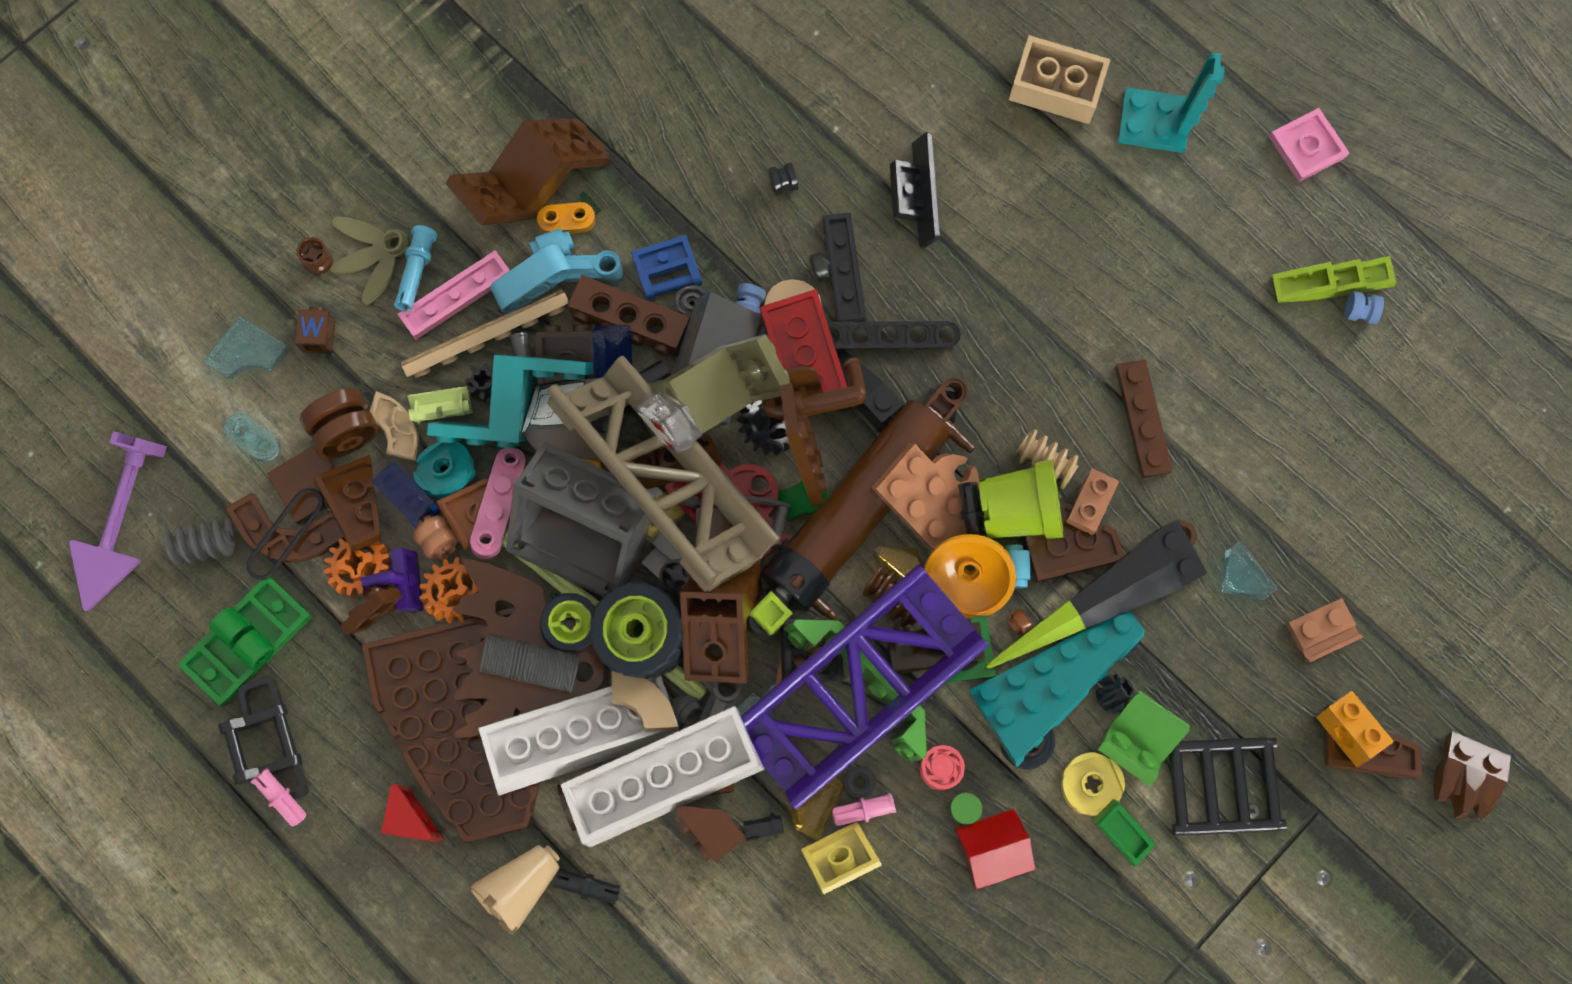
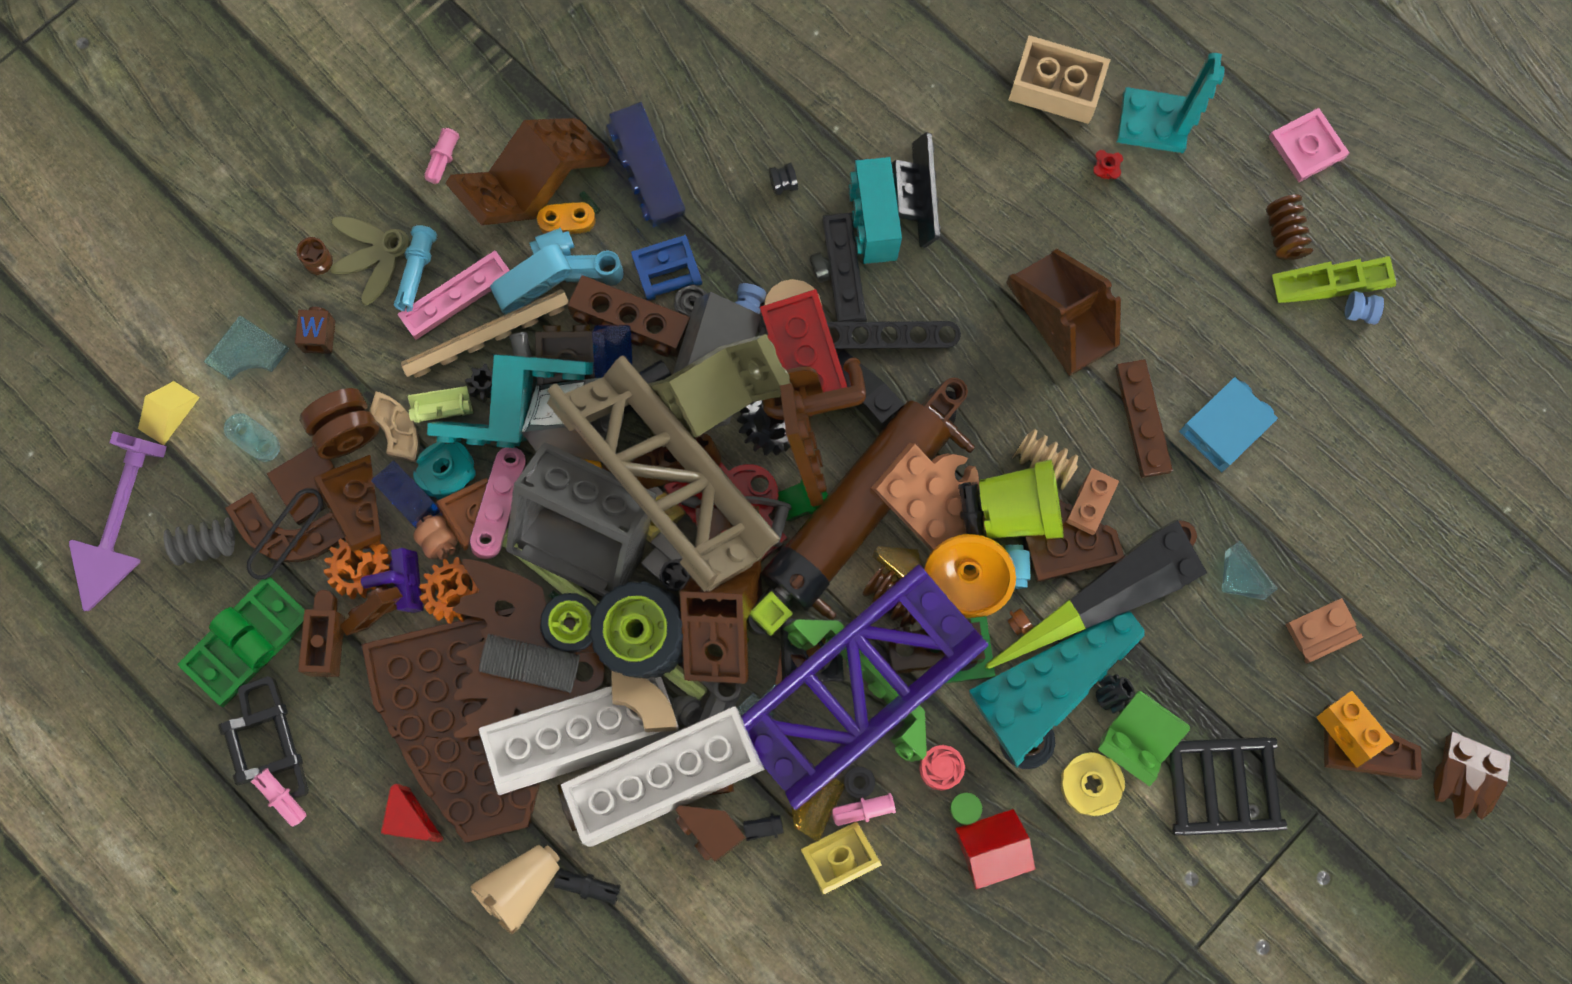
(165, 411): none -> light yellow slope
(322, 637): none -> reddish brown brick
(441, 155): none -> bright pink axle
(646, 164): none -> clear blue wedge
(669, 421): clear slope -> none
(875, 210): none -> teal brick
(1069, 308): none -> reddish brown ladder
(1105, 171): none -> red plate
(1124, 832): green tile -> none
(1228, 424): none -> dark azure panel
(1286, 228): none -> reddish brown piece

